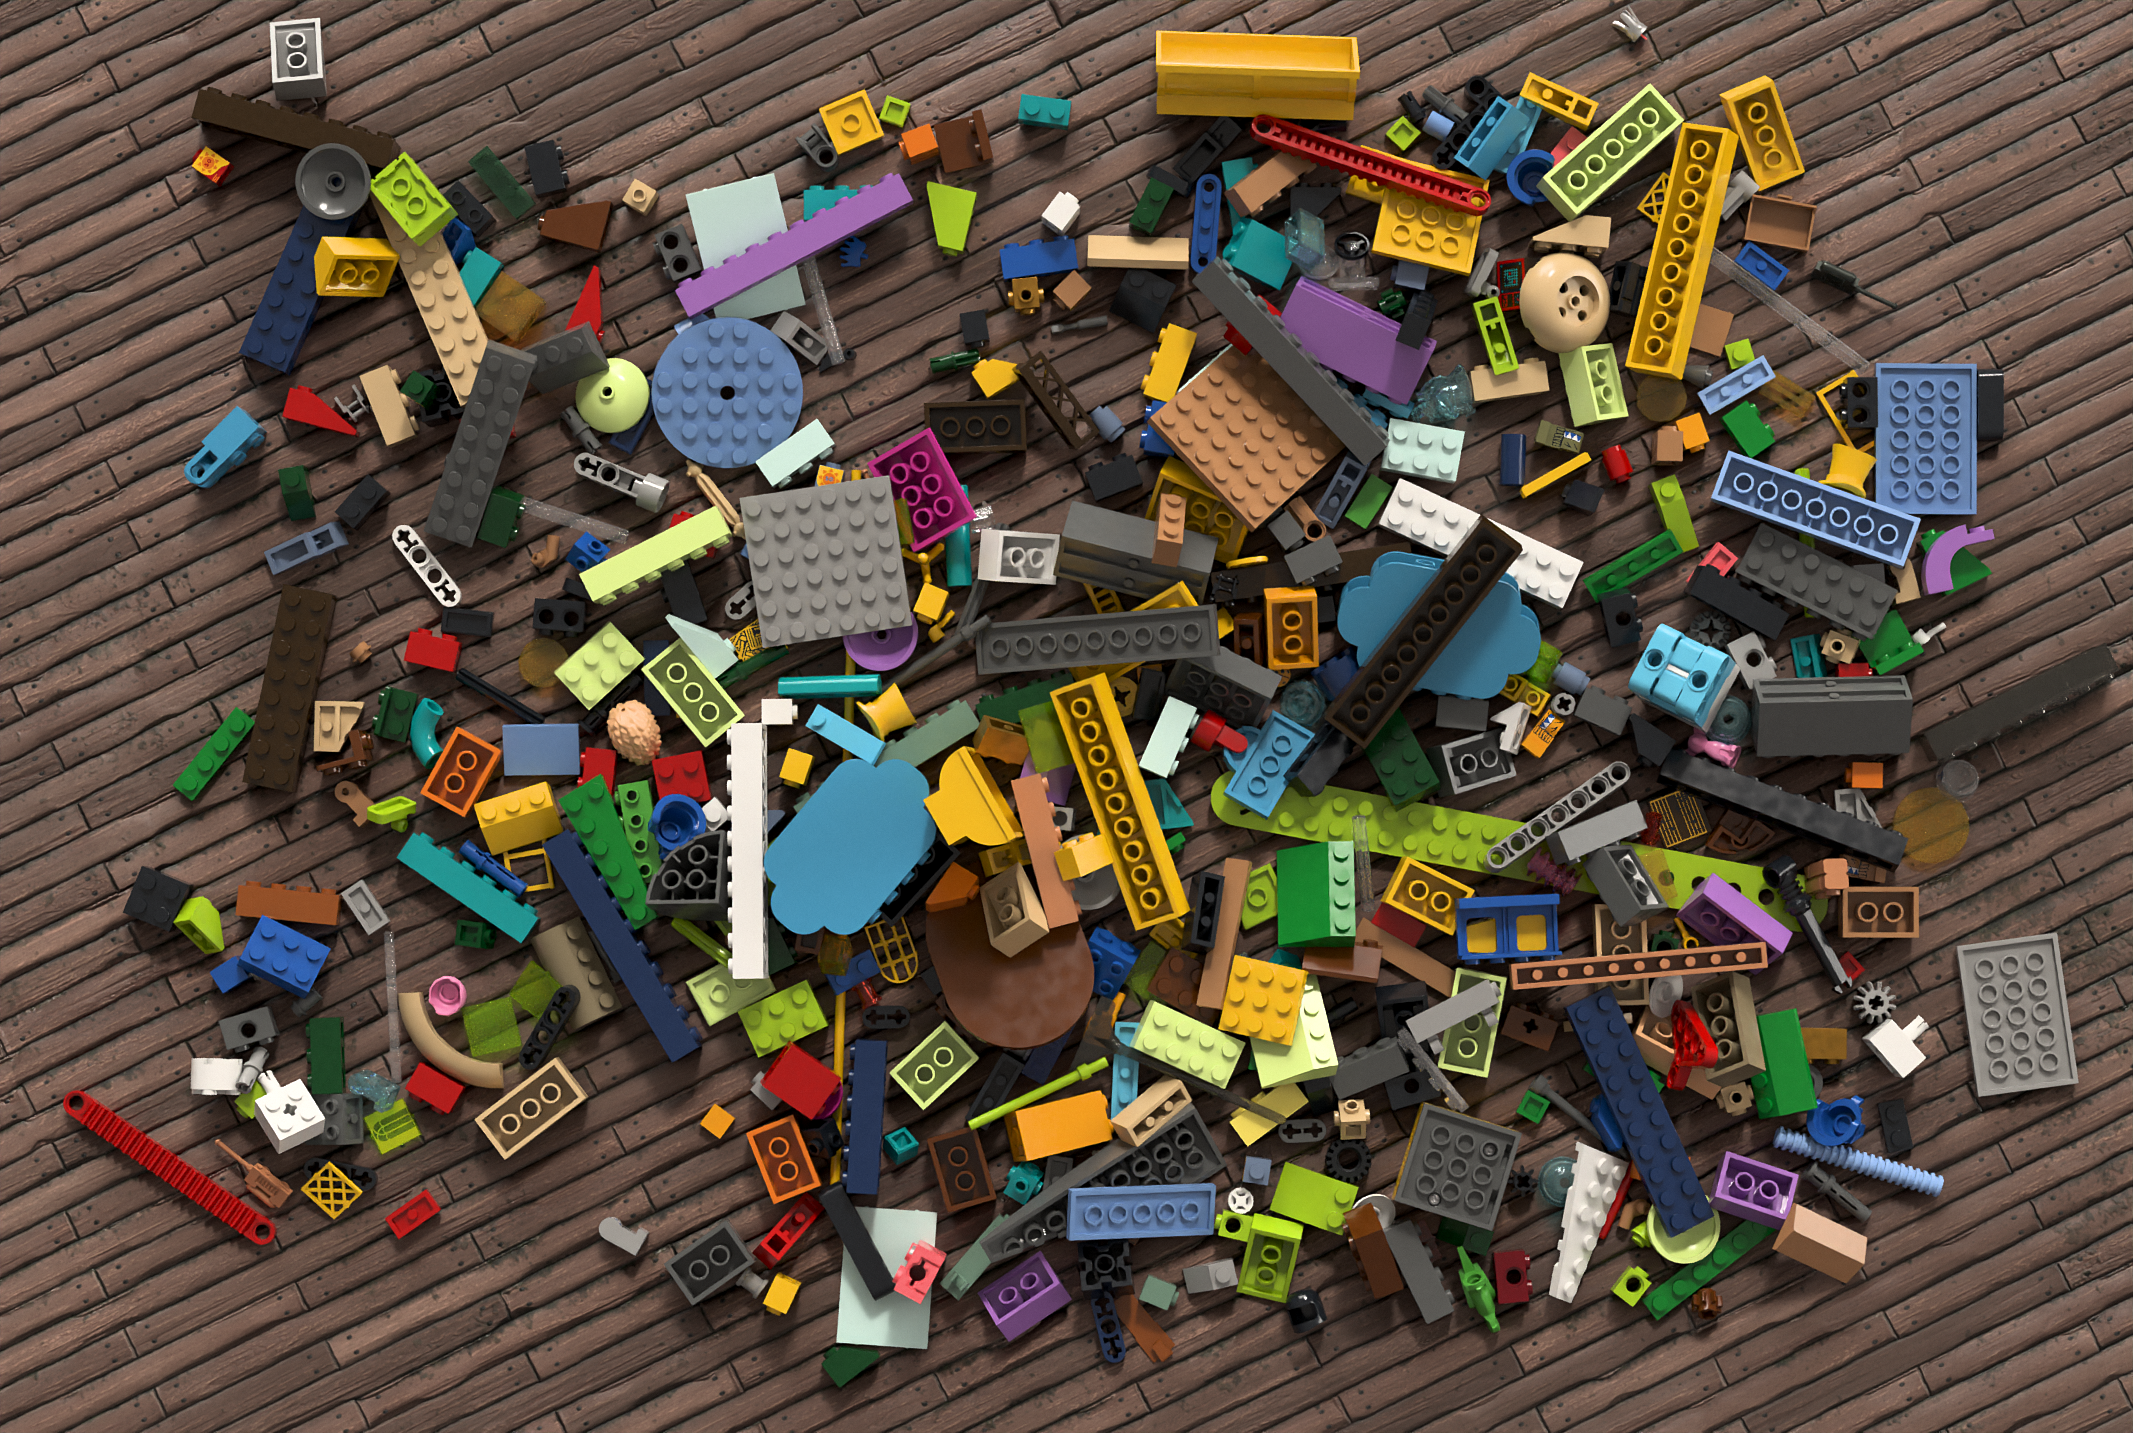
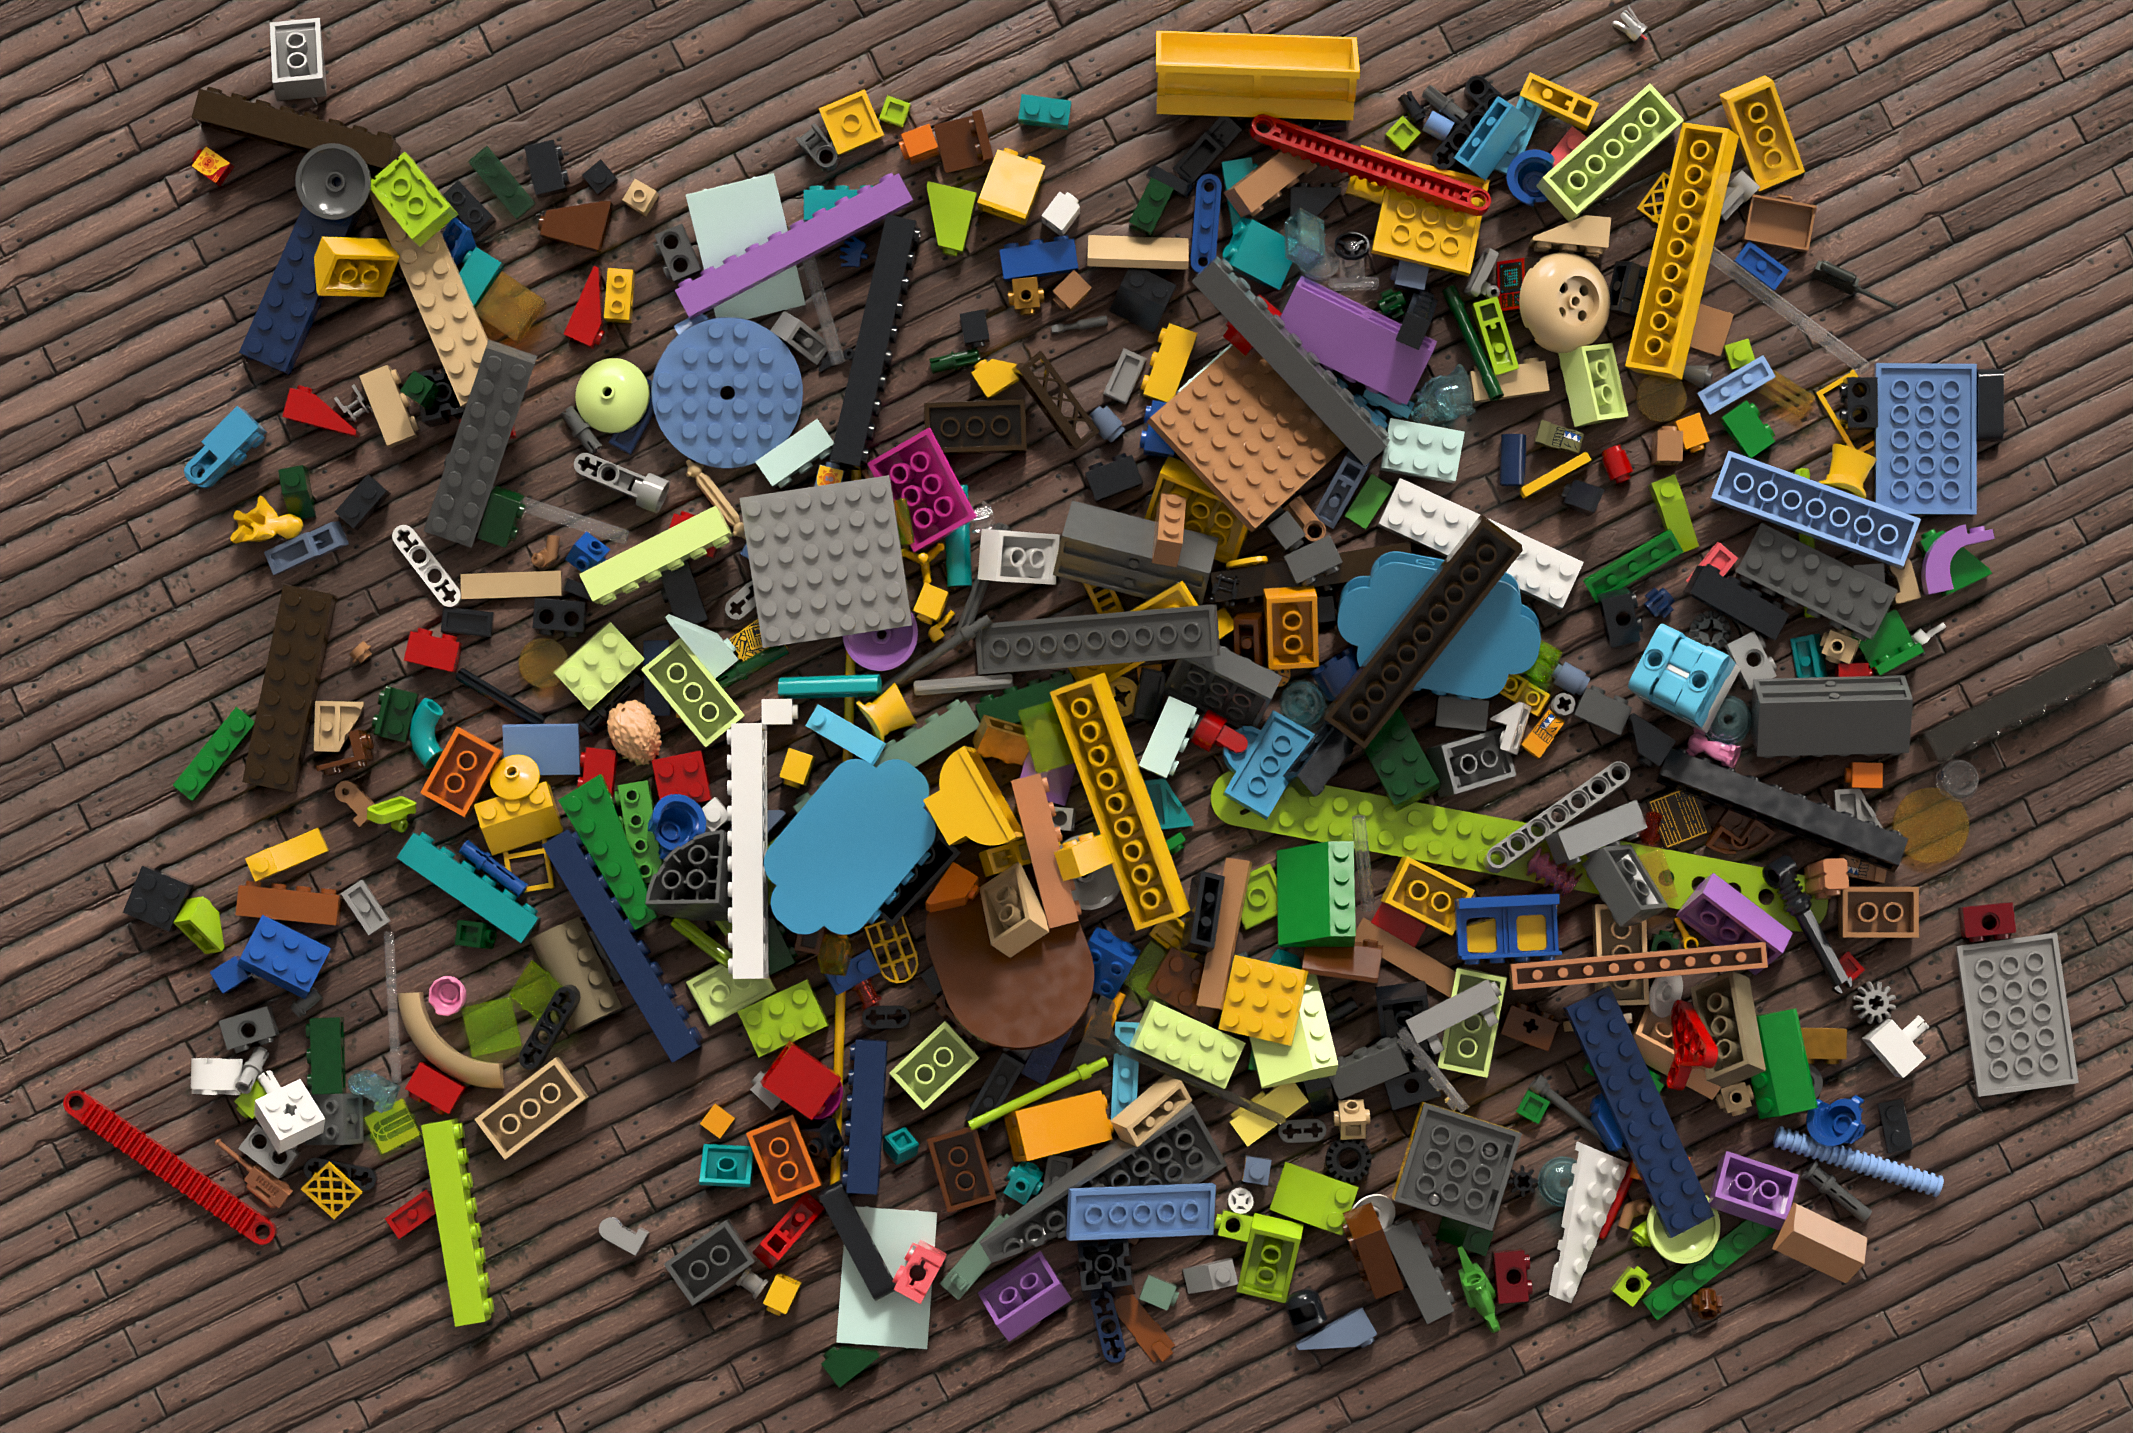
(264, 524): none -> yellow animal
(266, 1155): none -> light grey brick
(286, 855): none -> yellow slope
(457, 1222): none -> lime brick
(511, 585): none -> tan tile
(518, 785): none -> yellow dish
(566, 358): dark grey slope -> none
(599, 177): none -> black plate
(619, 295): none -> yellow brick
(727, 1165): none -> teal slope
(874, 342): none -> black brick
(963, 684): none -> light grey axle
(1011, 186): none -> yellow slope
(1124, 376): none -> light grey tile
(1344, 1332): none -> sand blue slope
(1457, 308): none -> dark green piece
(1659, 602): none -> dark blue gear
(1972, 916): none -> dark red brick

